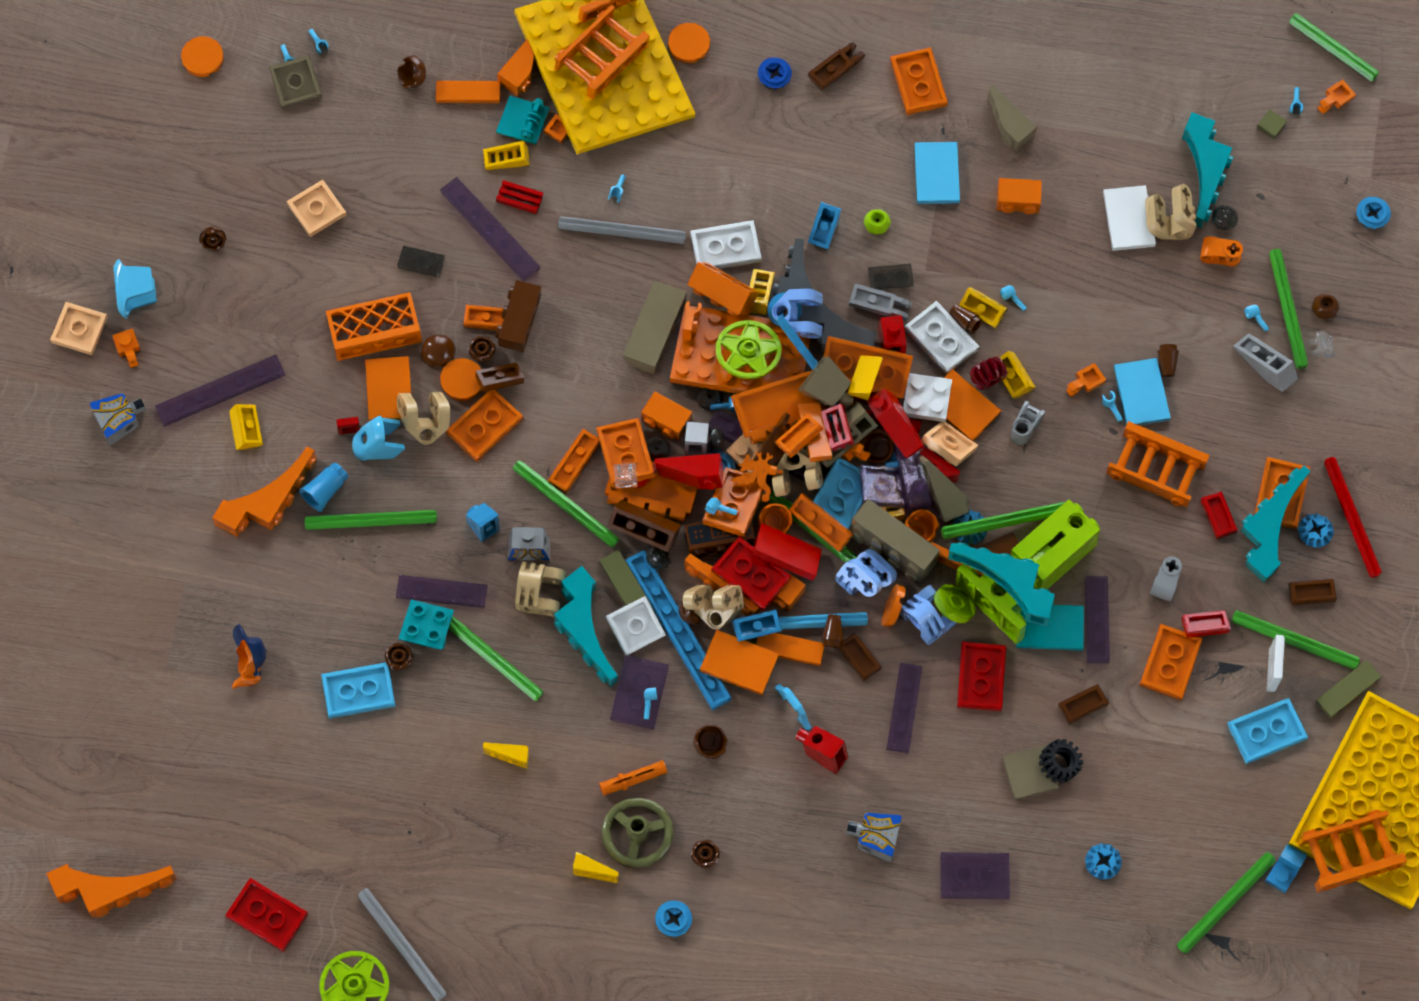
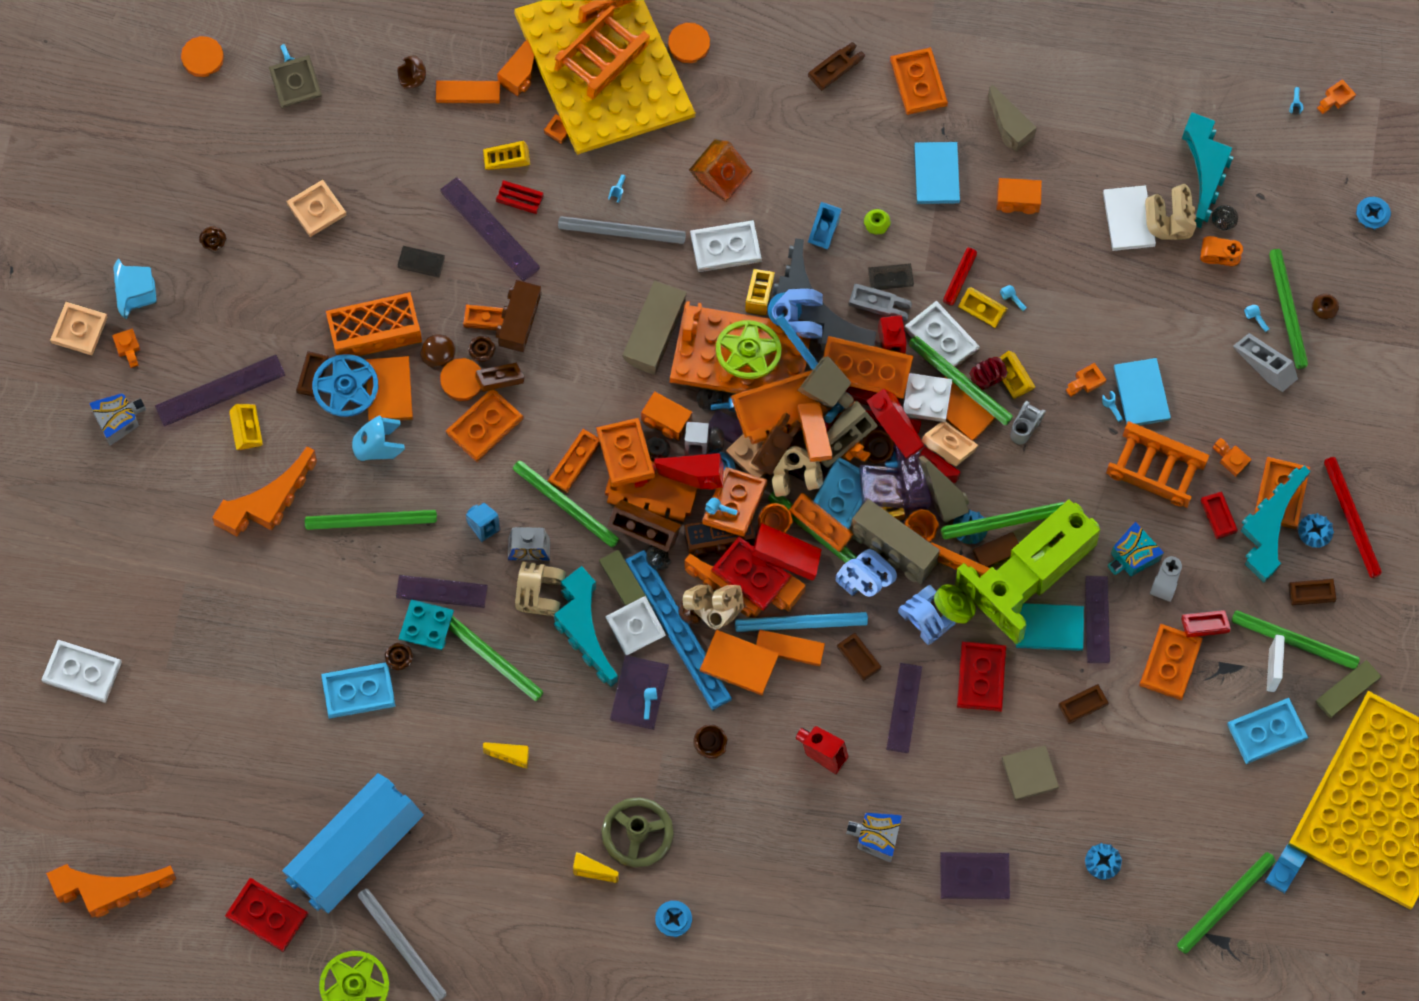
(81, 671): none -> white tile
(251, 657): hair -> none
(310, 366): none -> reddish brown tile
(318, 42): medium azure hand -> none
(324, 486): dark azure plant -> none
(345, 385): none -> dark azure wheel
(348, 425): red tile -> none
(352, 843): none -> dark azure panel
(439, 408): tan piece -> none
(523, 119): teal hinge -> none
(625, 475): clear tile -> none
(637, 776): orange pin -> none
(708, 847): reddish brown plate -> none
(721, 169): none -> clear orange slope
(722, 289): orange brick -> none
(756, 625): dark azure slope -> none
(759, 468): orange piece -> none
(770, 65): blue gear -> none
(787, 694): medium azure helmet -> none
(799, 435): orange tile -> none
(832, 632): reddish brown cone -> none
(842, 442): red tile -> none
(865, 376): yellow slope -> none
(893, 606): orange tile -> none
(960, 276): none -> red axle
(960, 380): none -> bright green axle
(966, 318): reddish brown cone -> none
(1013, 575): teal arch -> none
(1069, 754): black tyre -> none
(1134, 552): none -> torso
(1168, 359): reddish brown cone -> none
(1233, 459): none -> orange plate
(1271, 124): olive tile -> none
(1325, 345): clear tile -> none
(1334, 47): bright green axle -> none
(1348, 872): orange fence -> none

